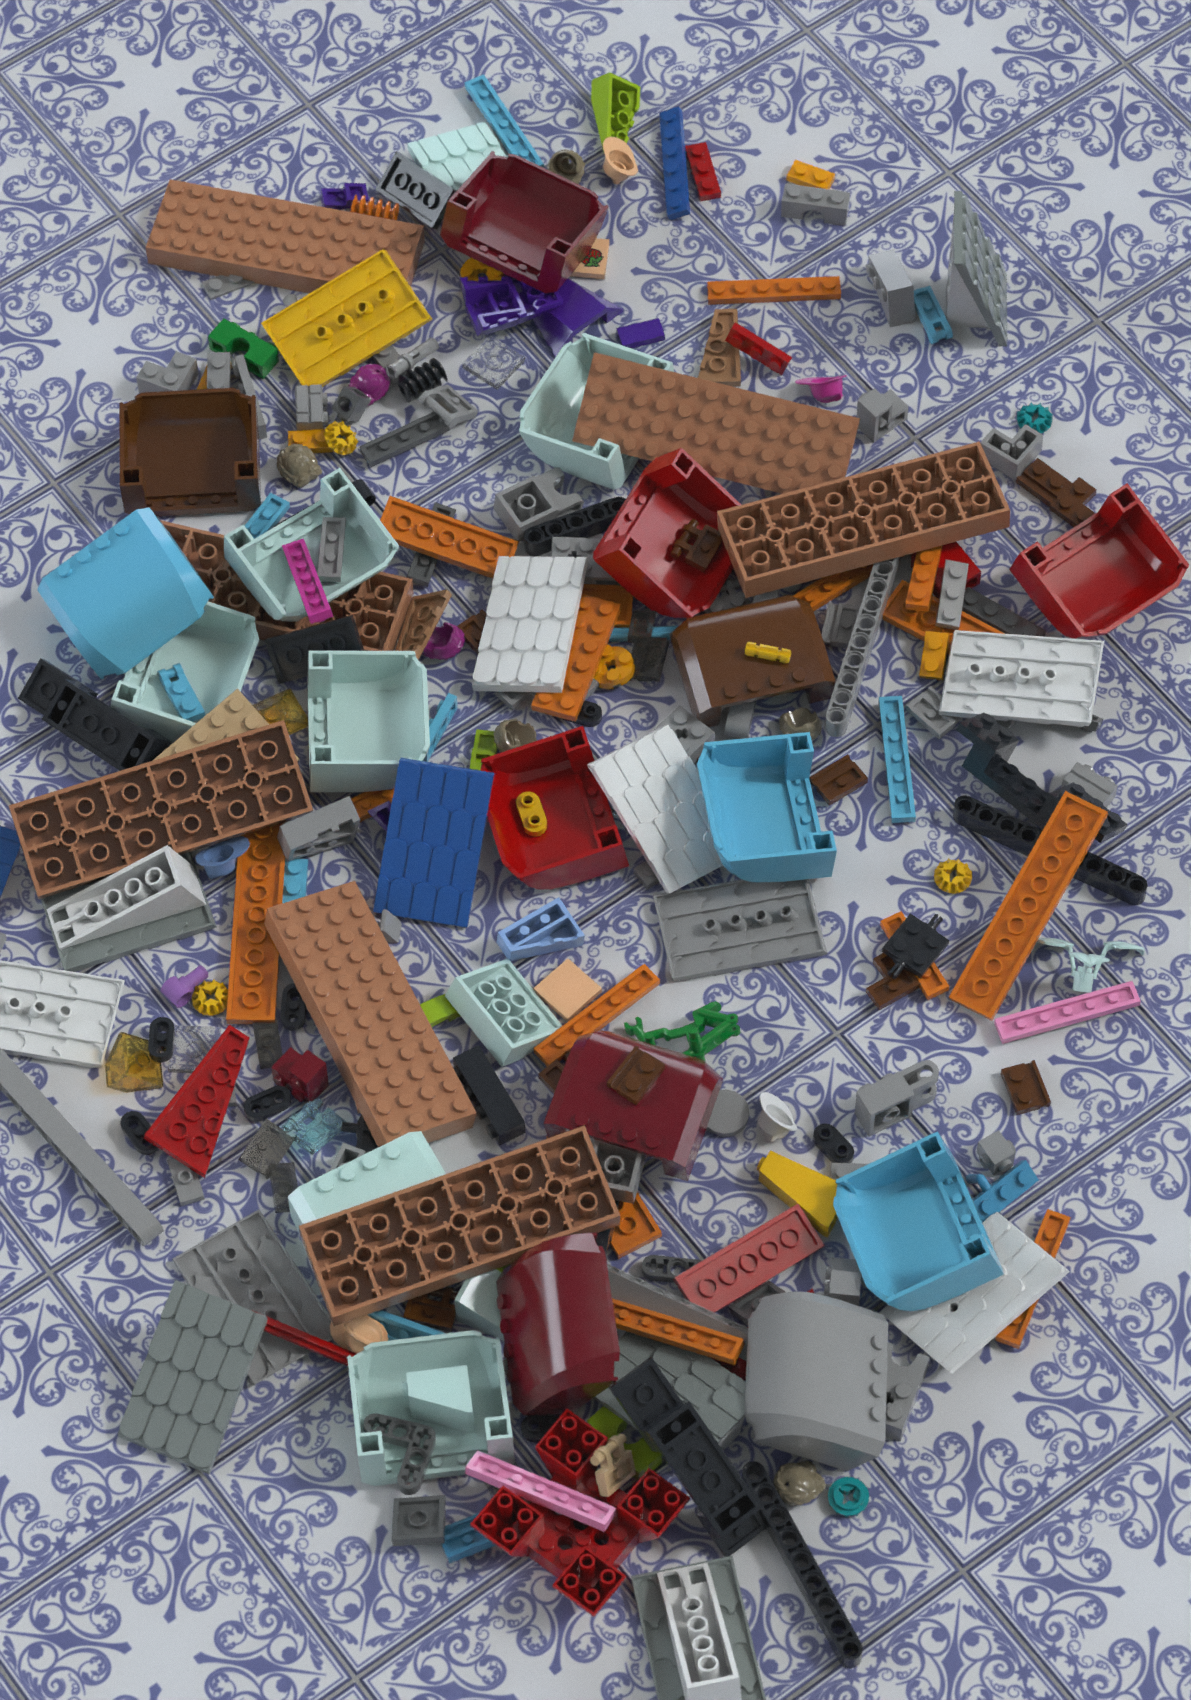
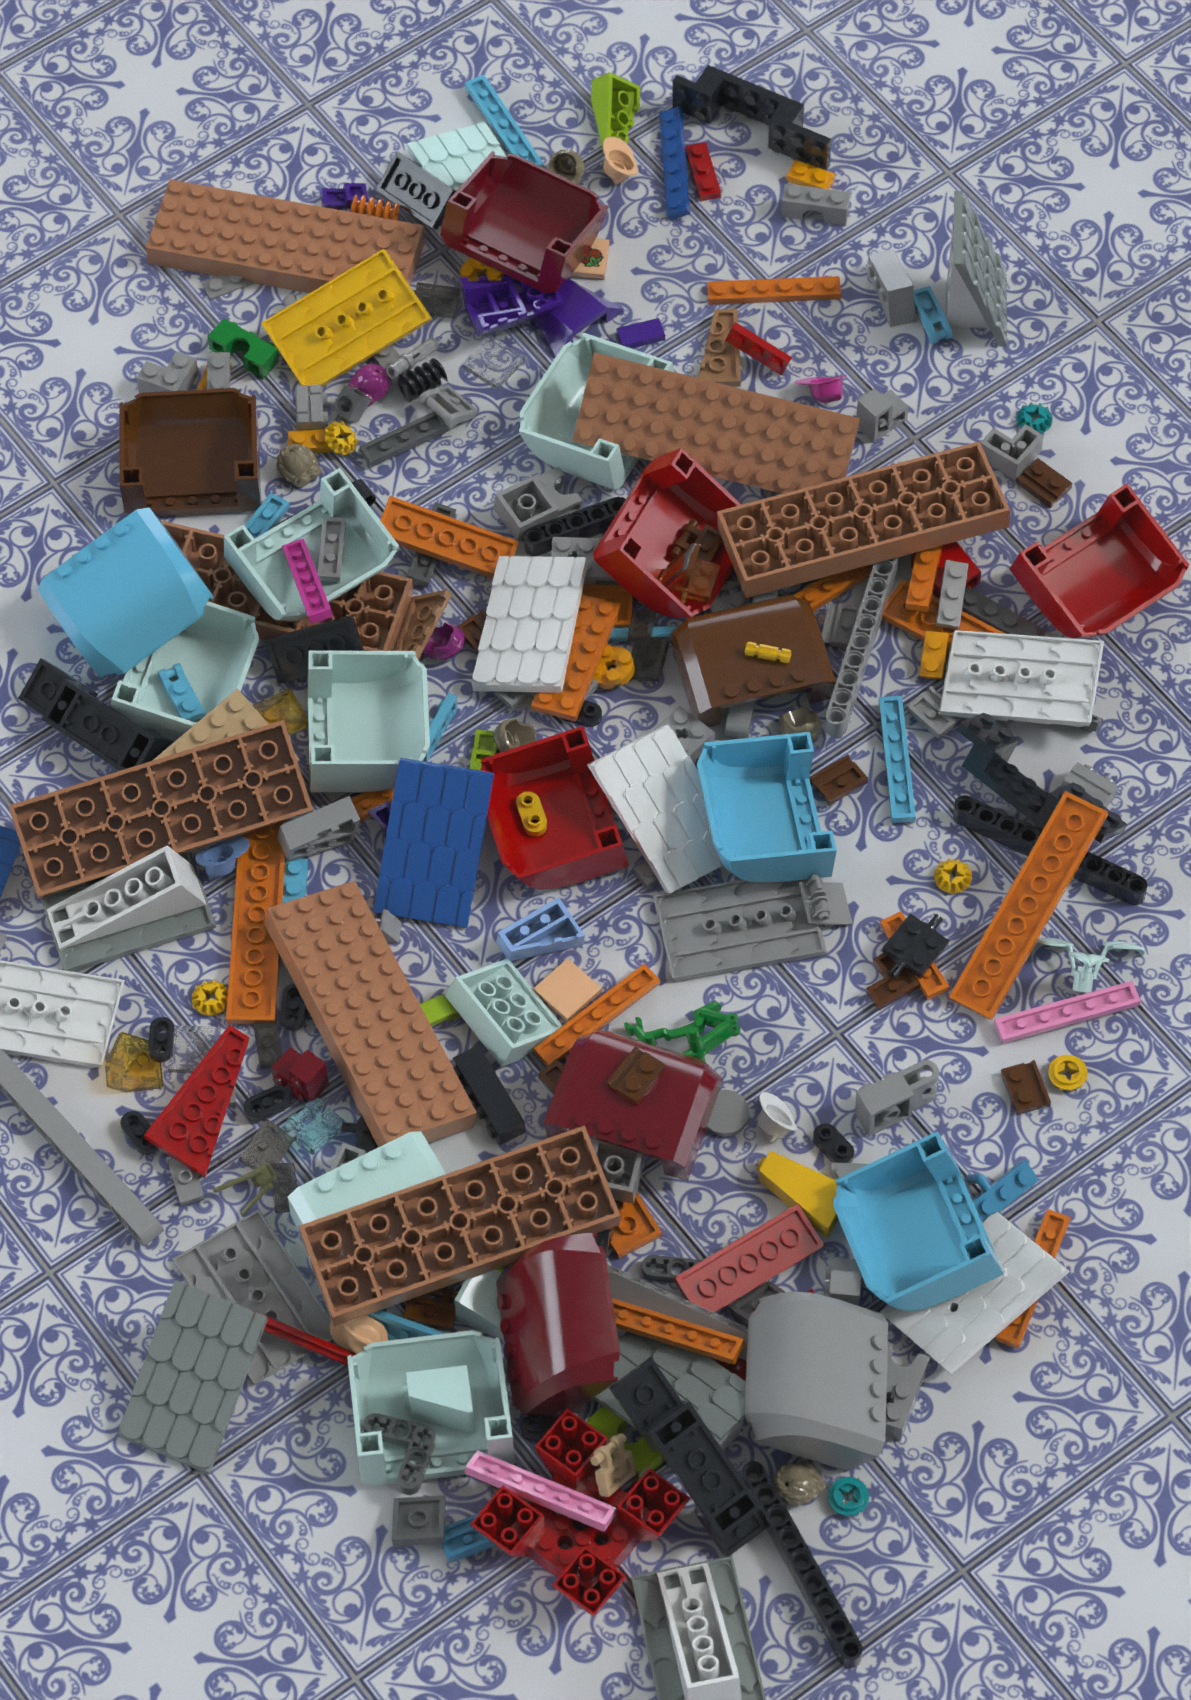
(180, 989): medium lavender pin -> none
(246, 387): light grey plate -> none
(261, 1176): none -> olive plant
(438, 299): none -> clear smoke plate
(690, 576): none -> clear orange piece
(780, 113): none -> black bracket
(825, 902): none -> light grey hinge
(996, 1153): light grey brick -> none
(1071, 503): reddish brown plate -> none
(1074, 1065): none -> yellow gear

